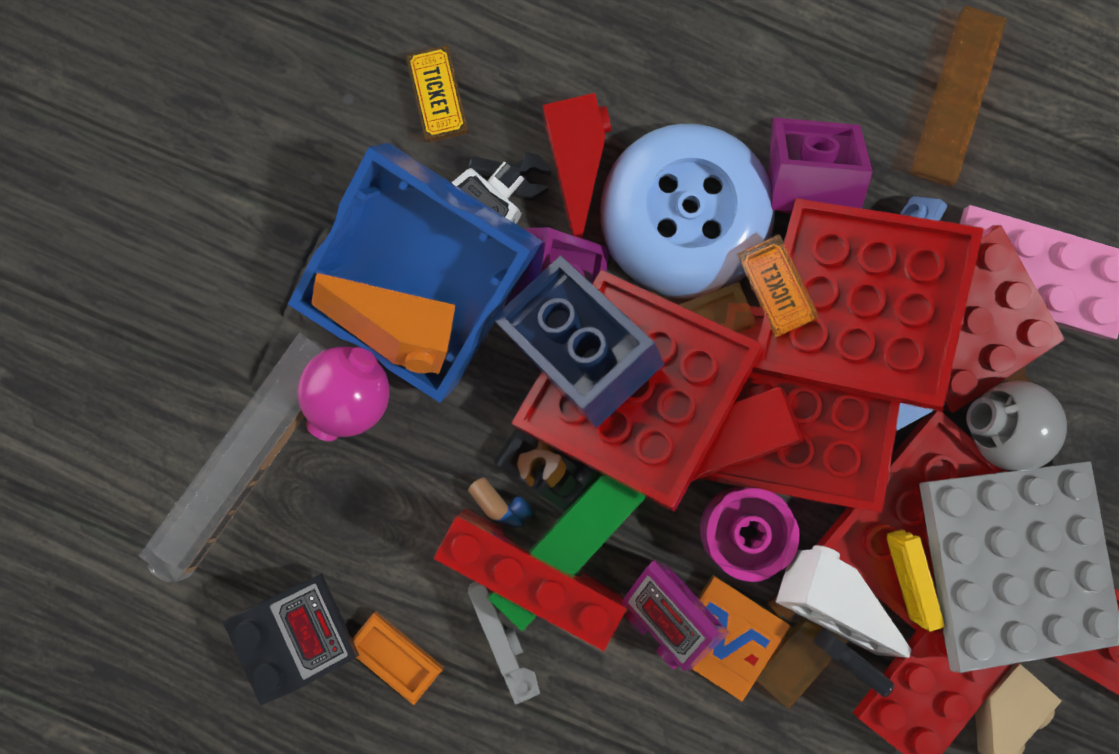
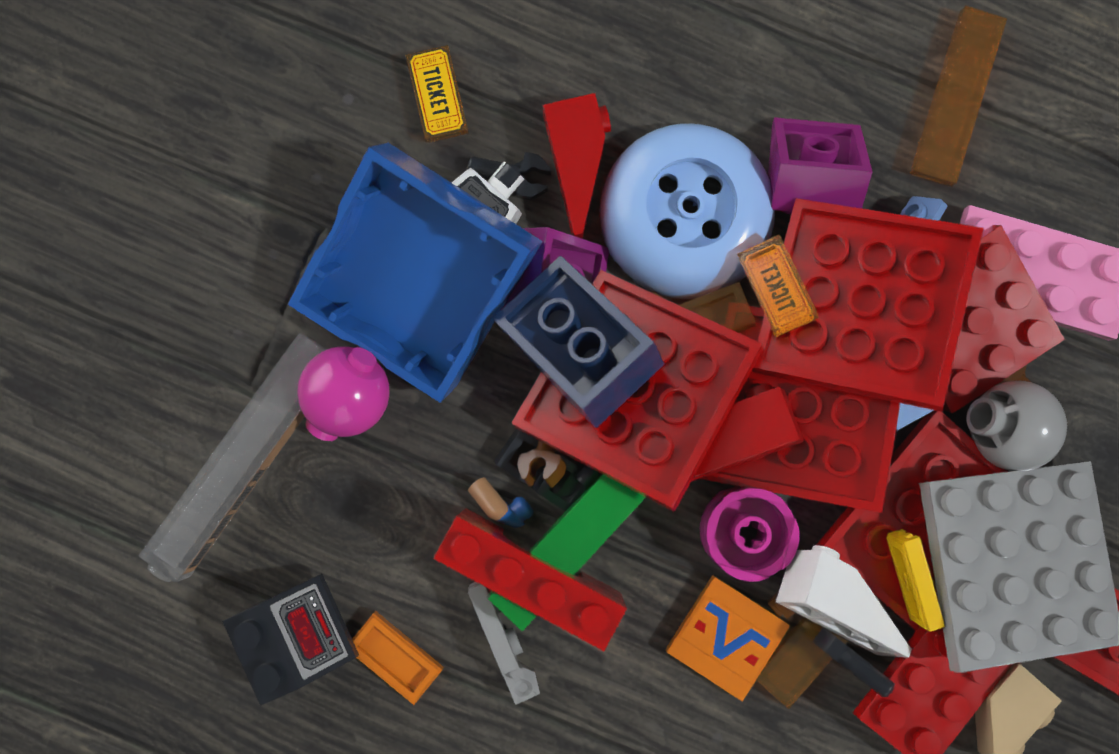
(393, 323): orange slope -> none
(673, 616): slope -> none

